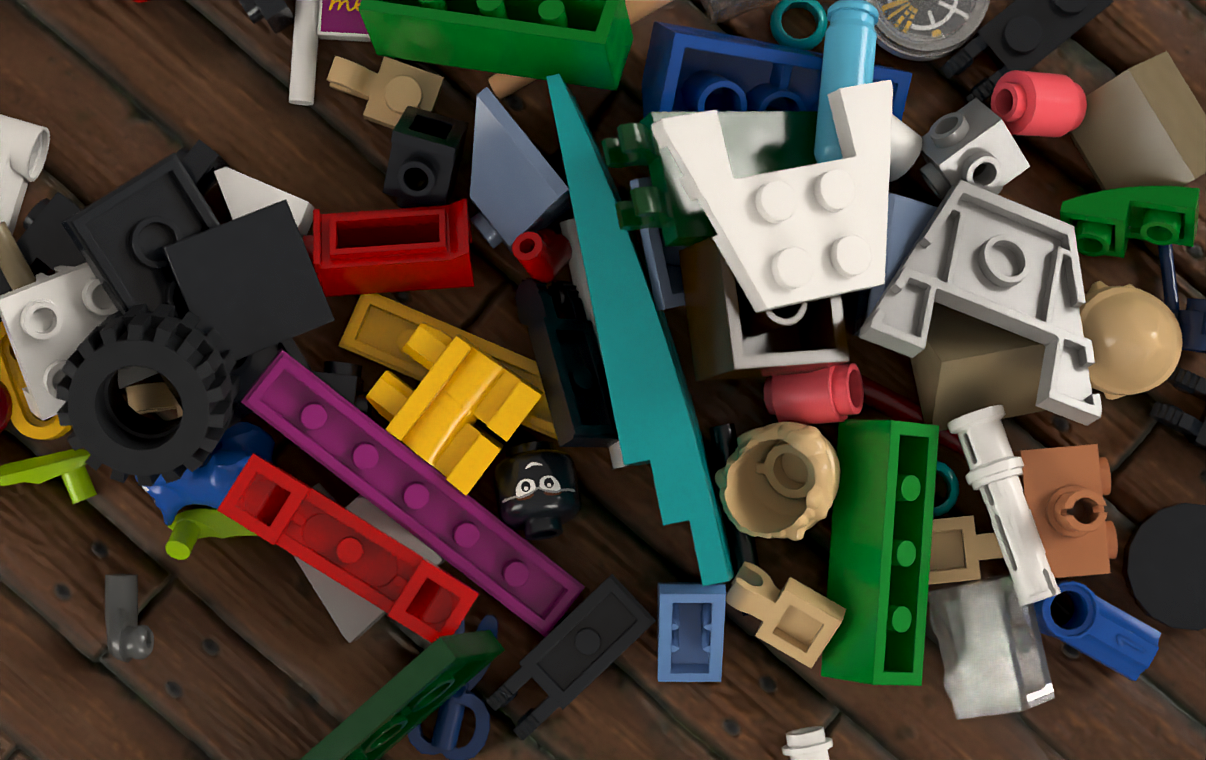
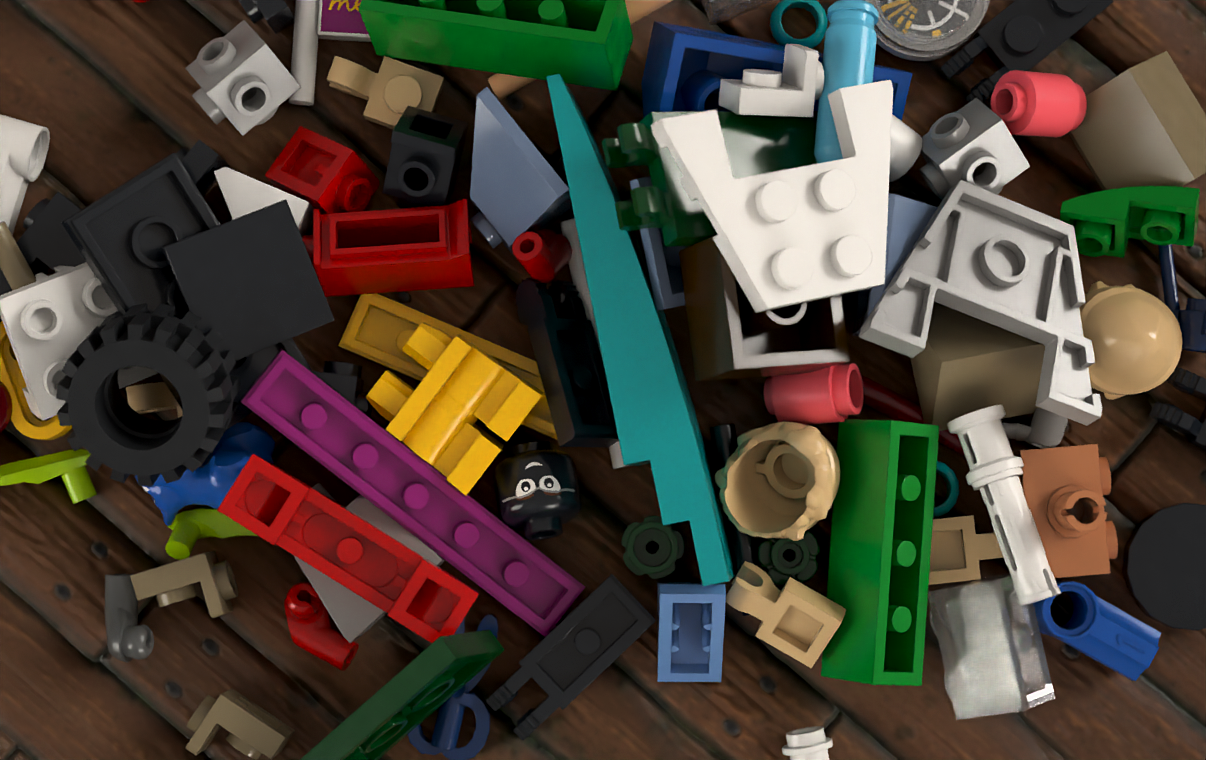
(177, 579): none -> dark tan bracket
(240, 79): none -> light grey brick
(250, 726): none -> dark tan bracket
(312, 627): none -> red arm
(323, 173): none -> red bracket
(639, 559): none -> dark green plate
(776, 92): none -> white bracket
(801, 568): none -> dark green plate
(1044, 430): none -> light grey hand

